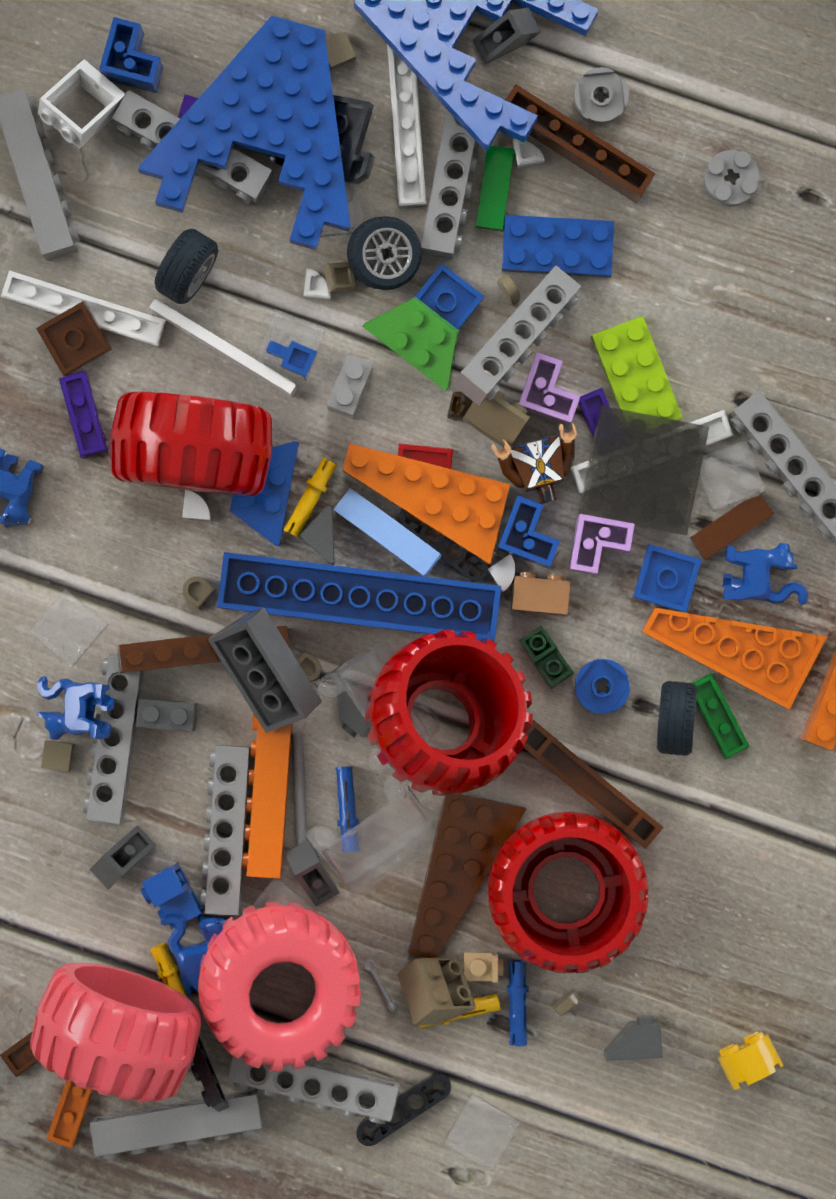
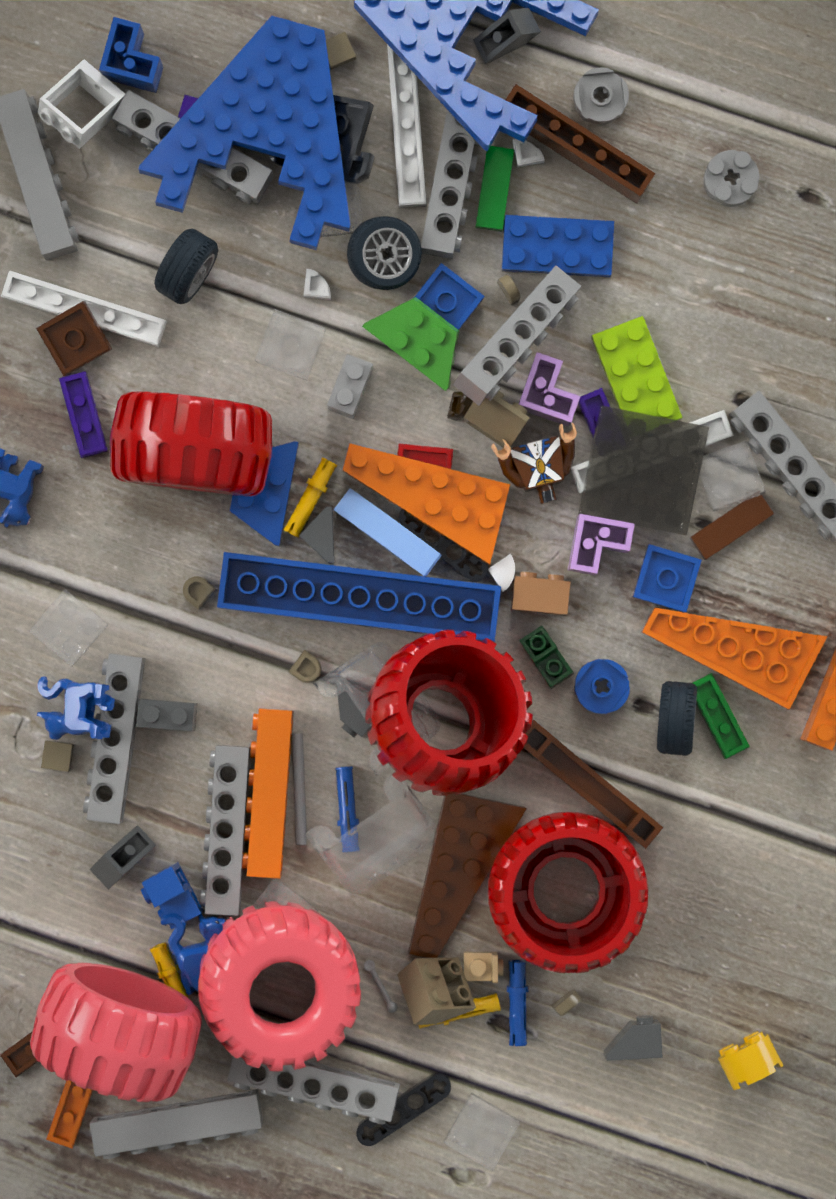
(171, 653): reddish brown brick -> none
(195, 507): white tile -> none
(205, 1073): black plate -> none
(223, 347): white tile -> none
(265, 670): dark grey slope -> none
(295, 357): blue plate -> none
(311, 873): dark grey slope -> none
(339, 277): dark tan tile -> none
(521, 539): blue brick -> none
(756, 575): blue animal -> none

